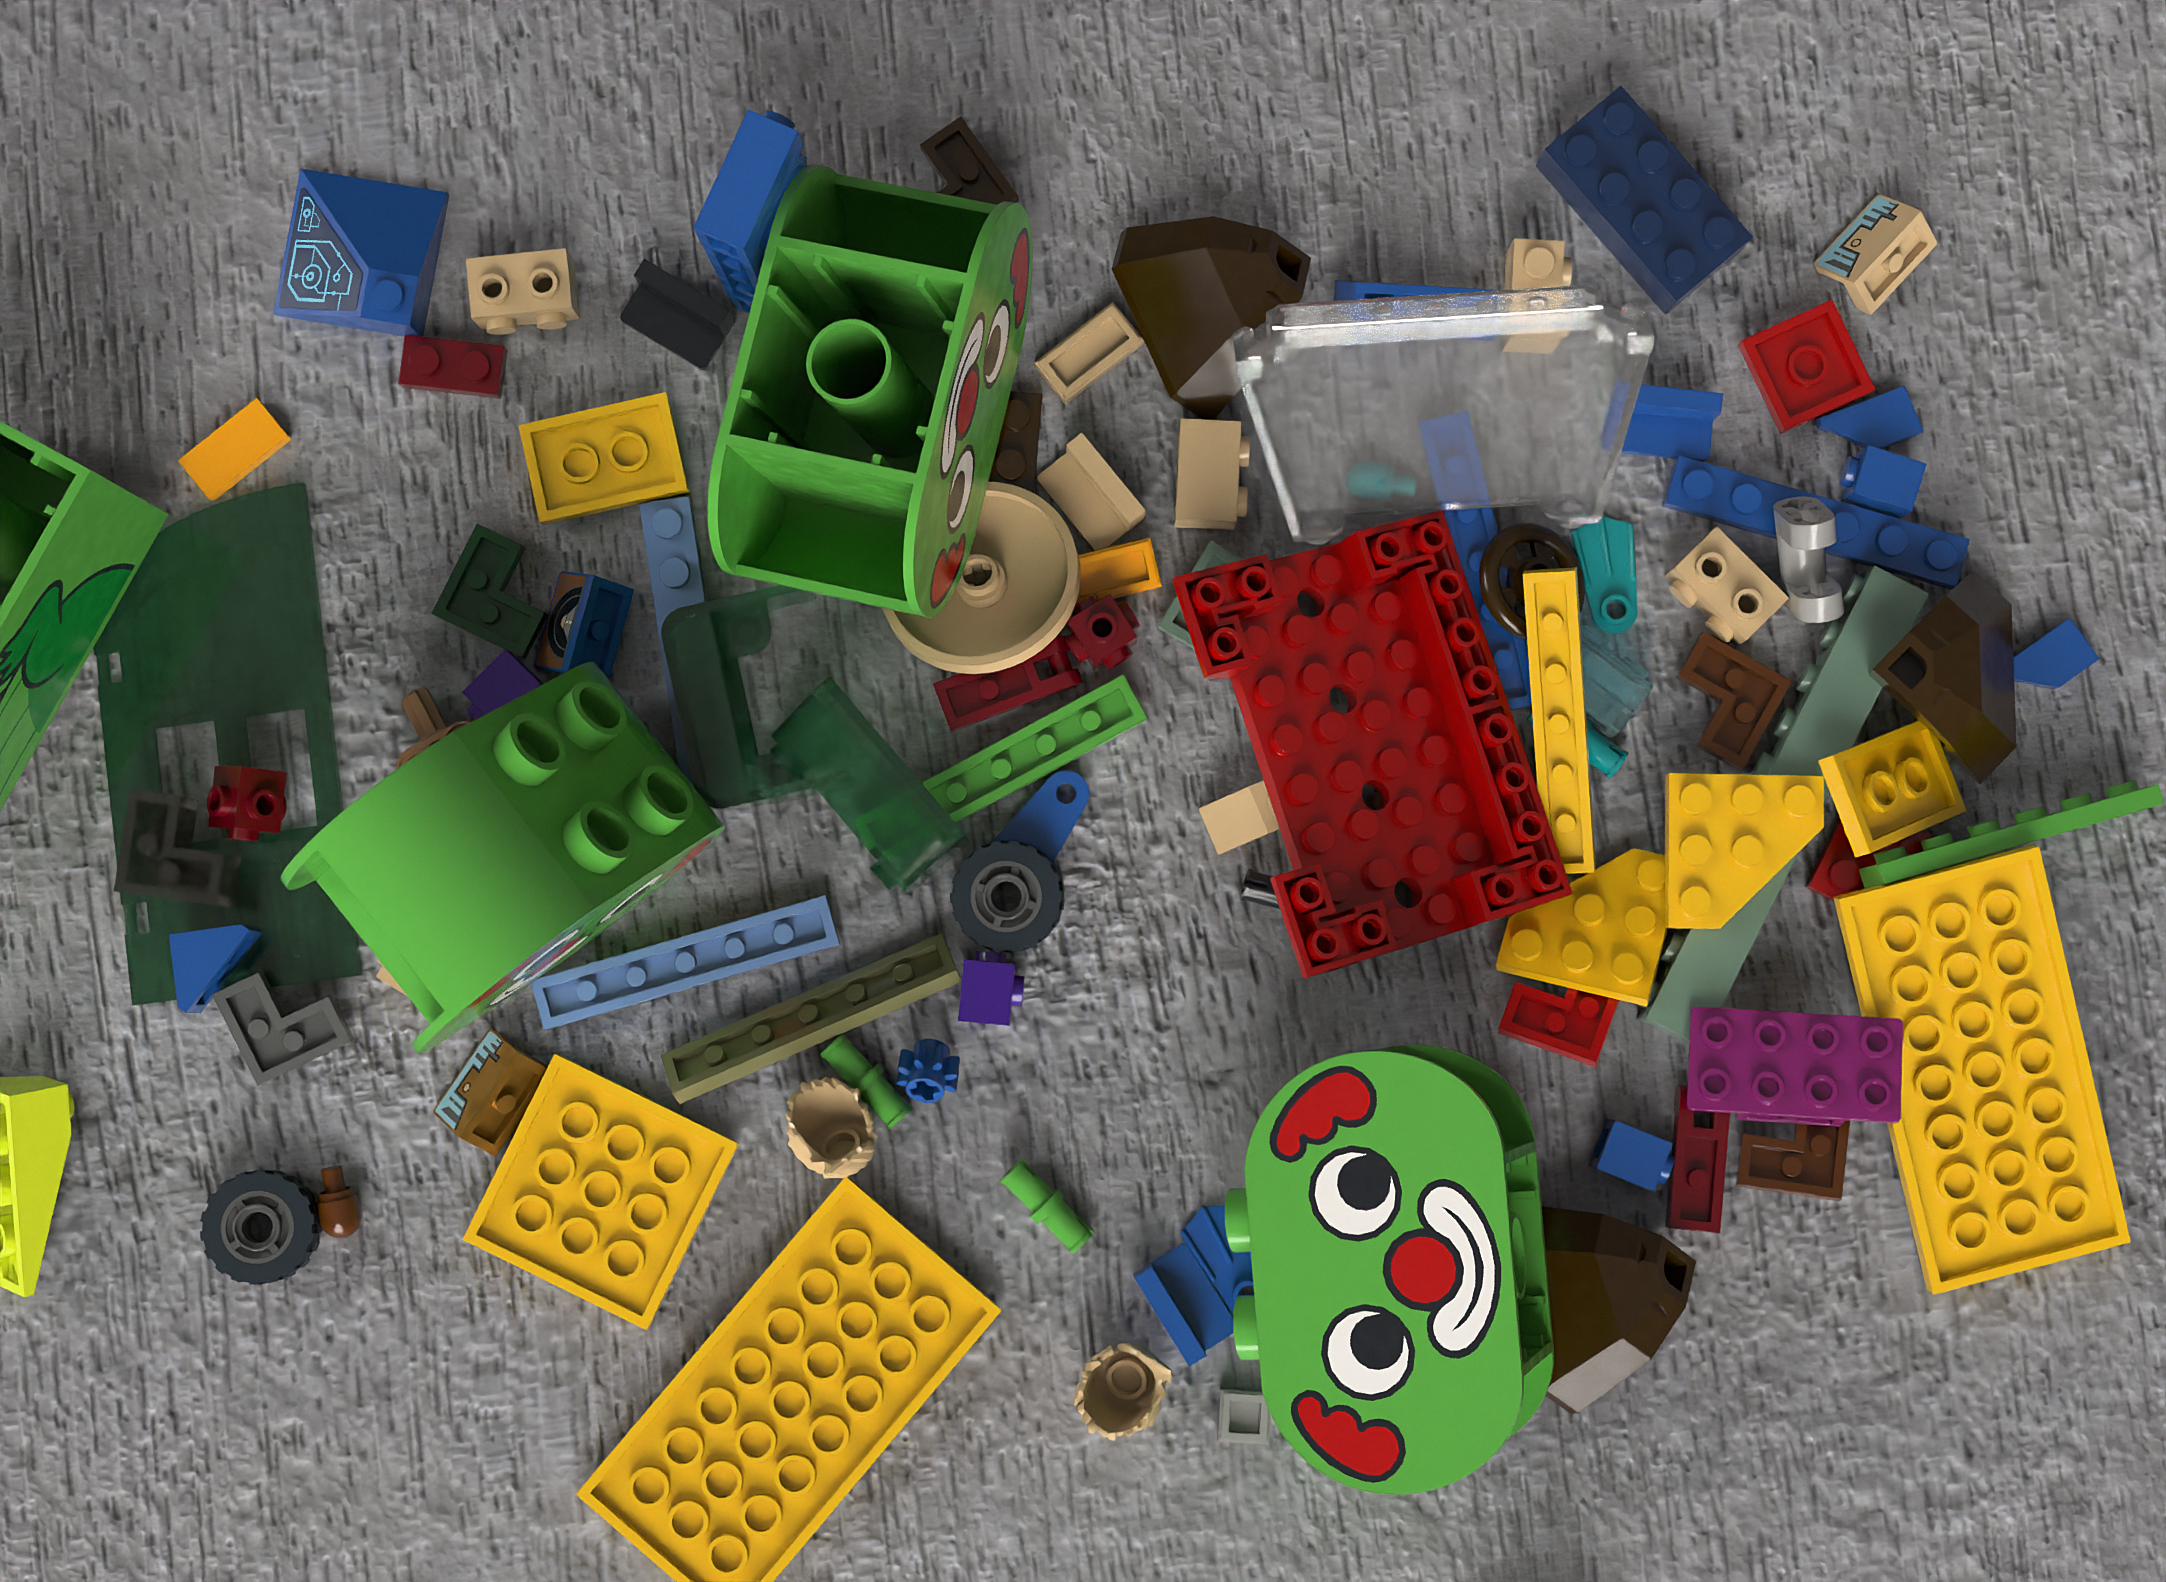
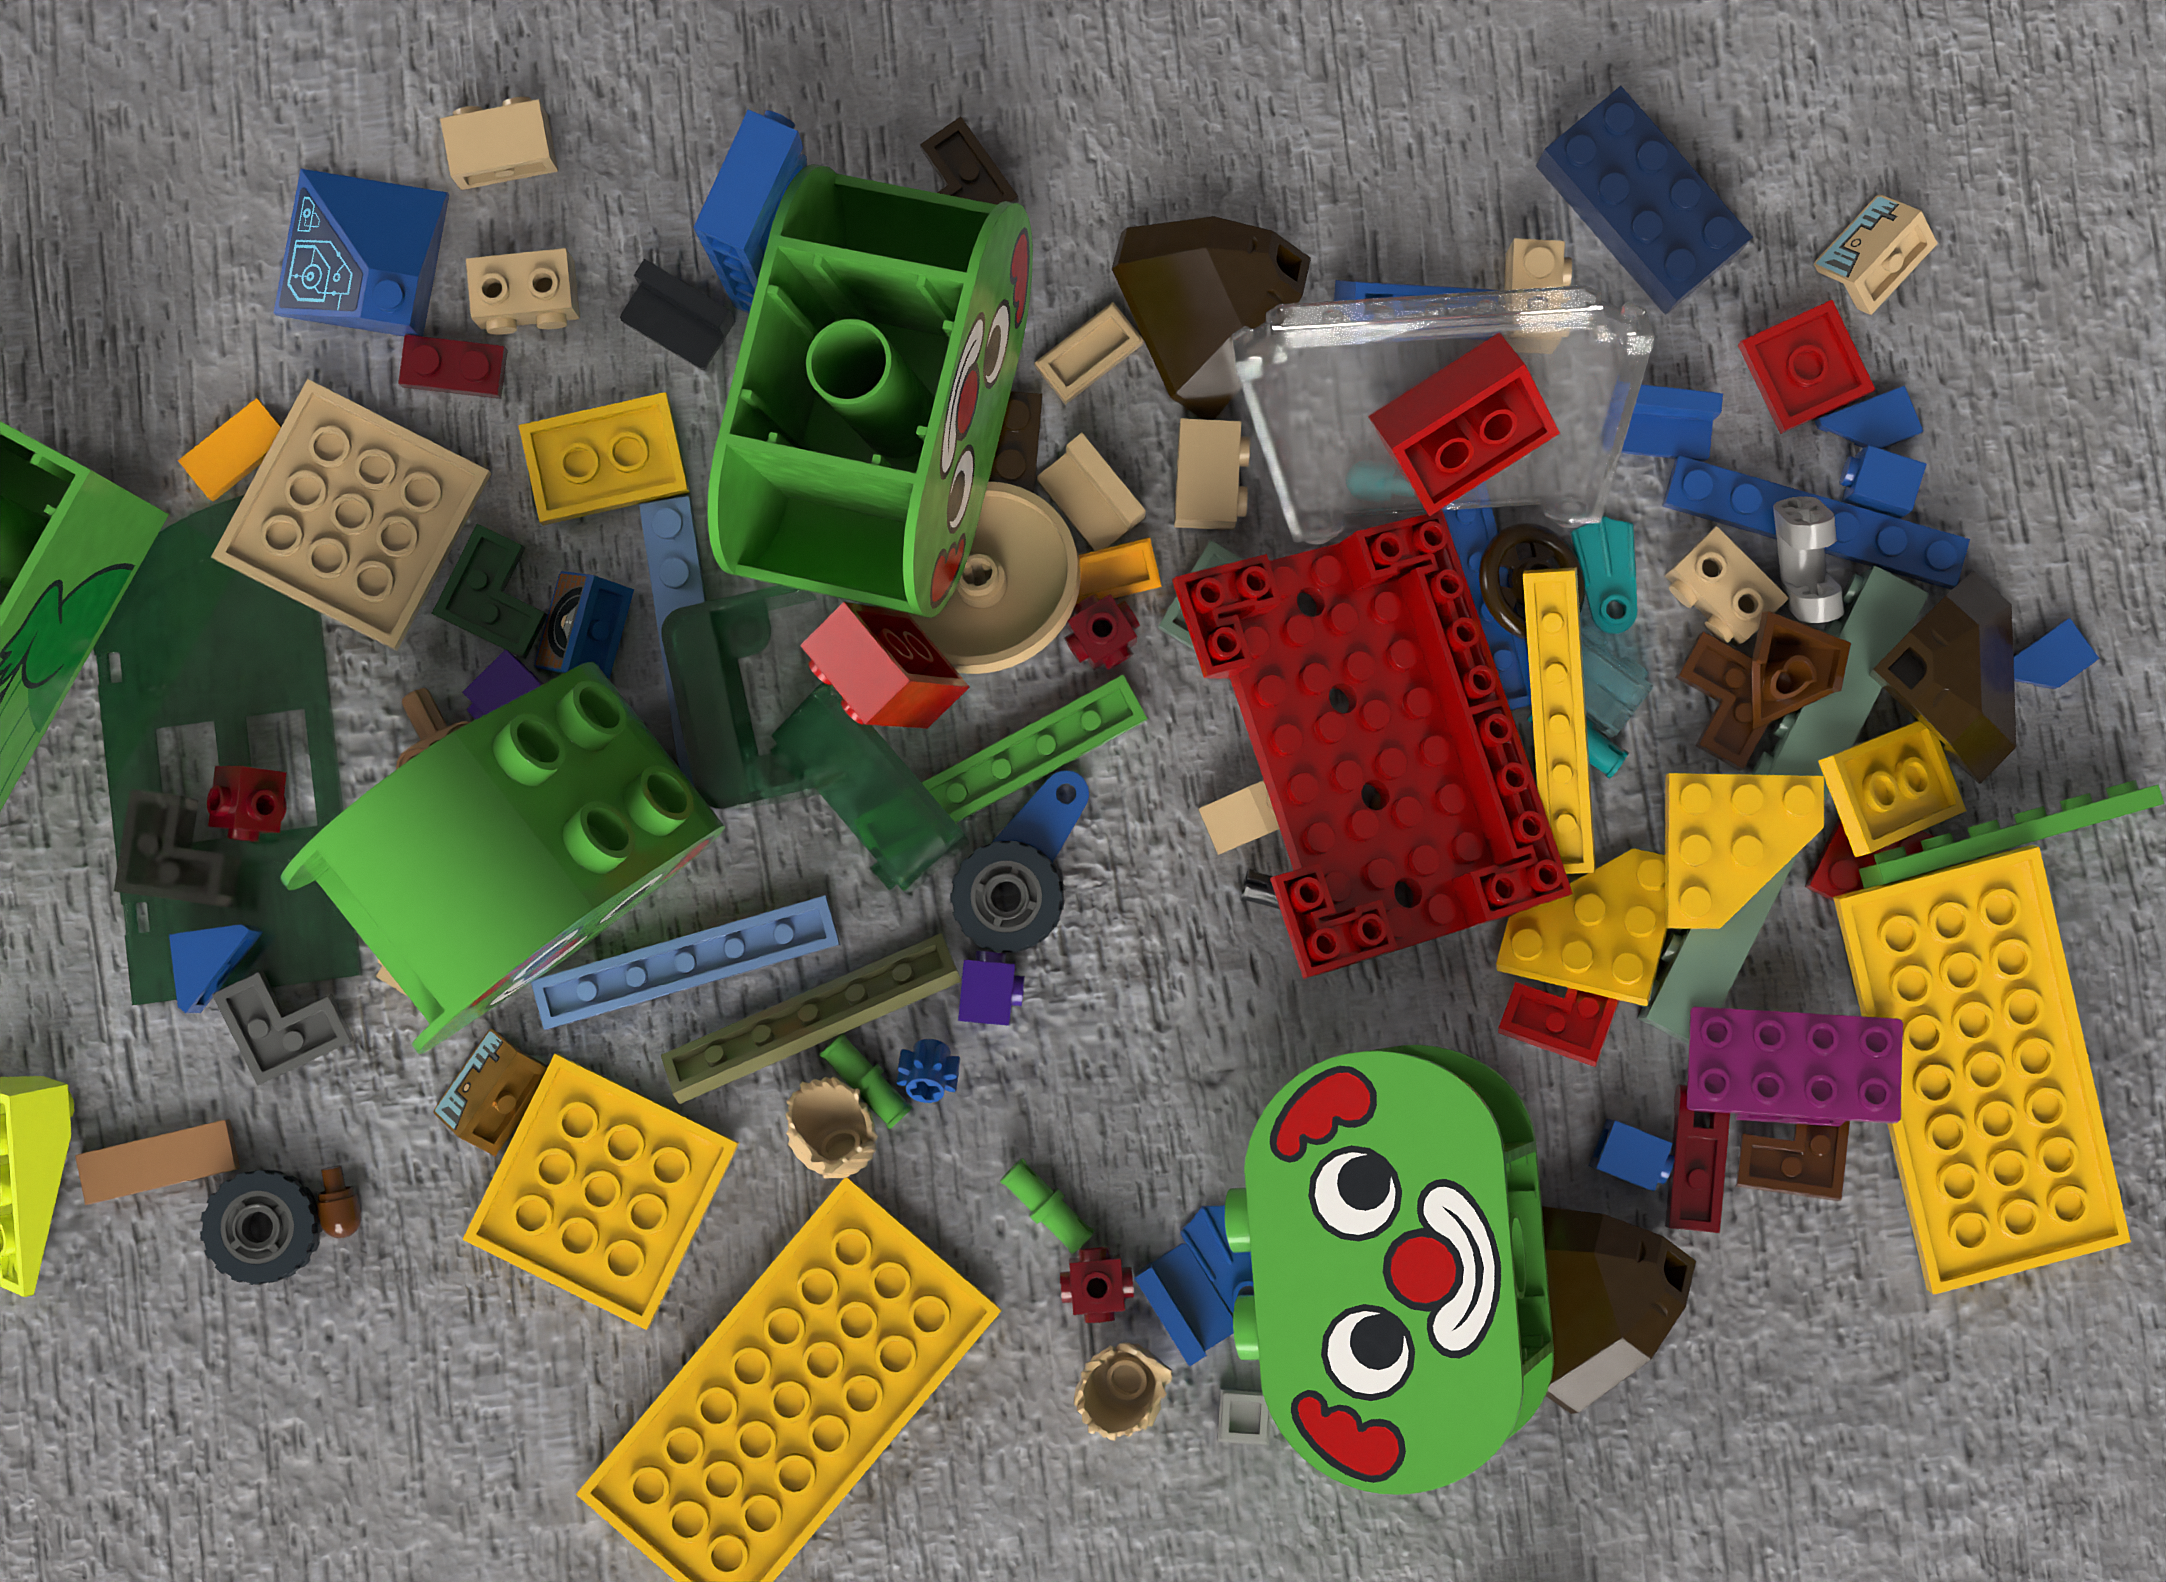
(157, 1161): none -> medium nougat tile
(351, 514): none -> tan plate
(498, 143): none -> tan brick
(883, 667): none -> red brick
(977, 697): dark red plate -> none
(1092, 1264): none -> dark red brick
(1464, 423): none -> red slope
(1793, 667): none -> reddish brown slope

